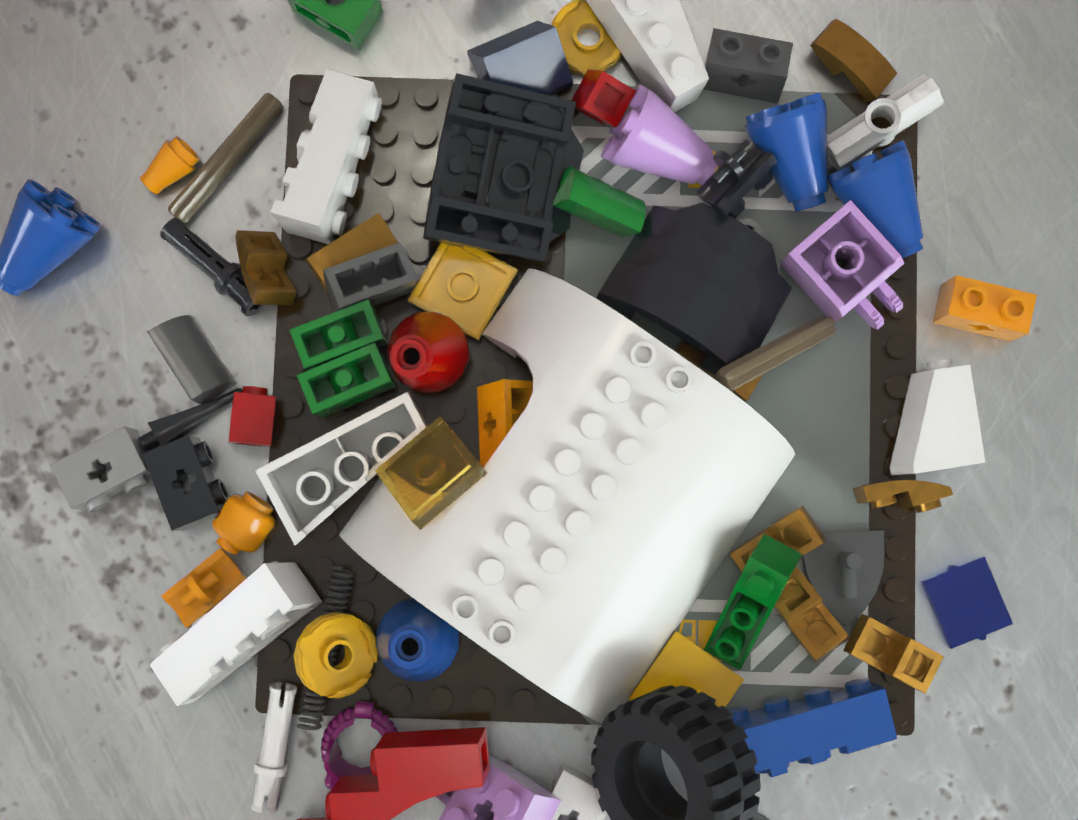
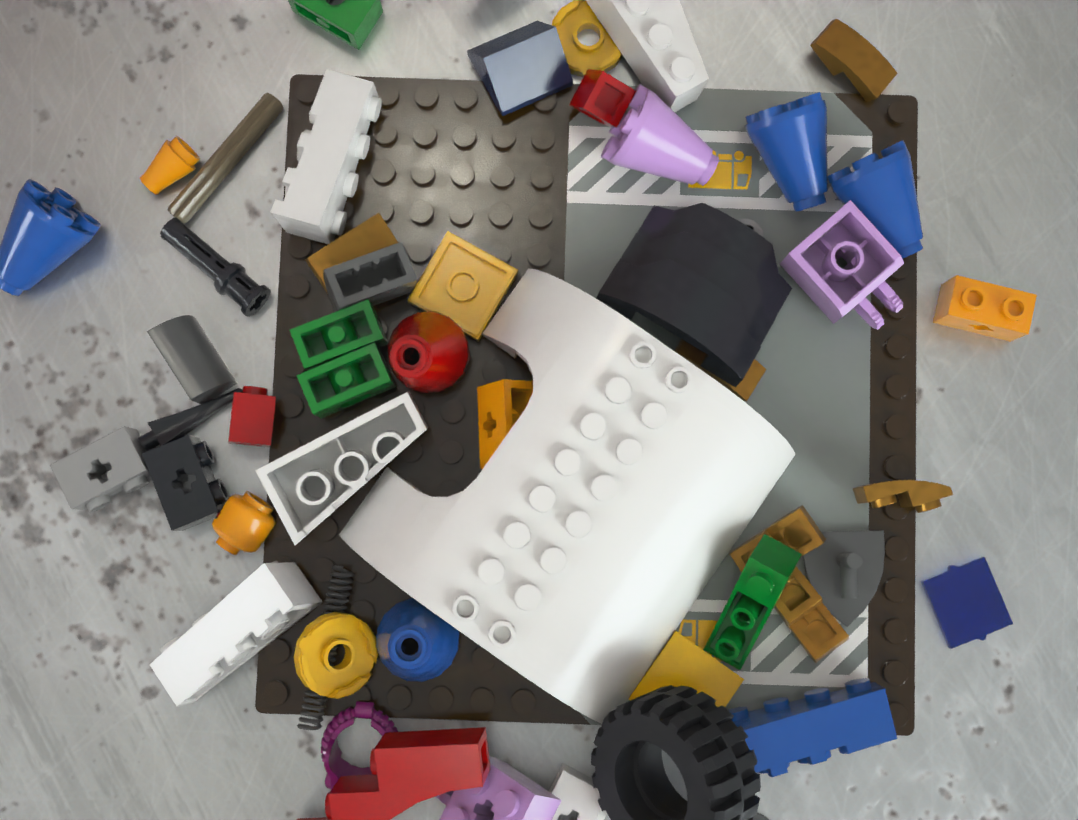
(204, 587): light orange hips -> none
(262, 266): pearl gold slope -> none
(271, 765): white pin -> none
(430, 472): clear yellow tile -> none
(501, 169): black slope -> none
(600, 203): green brick -> none
(737, 174): black hips -> none
(747, 65): dark grey brick -> none
(776, 352): dark tan axle -> none
(893, 653): pearl gold slope -> none
(899, 108): white piece -> none
(938, 421): white slope -> none

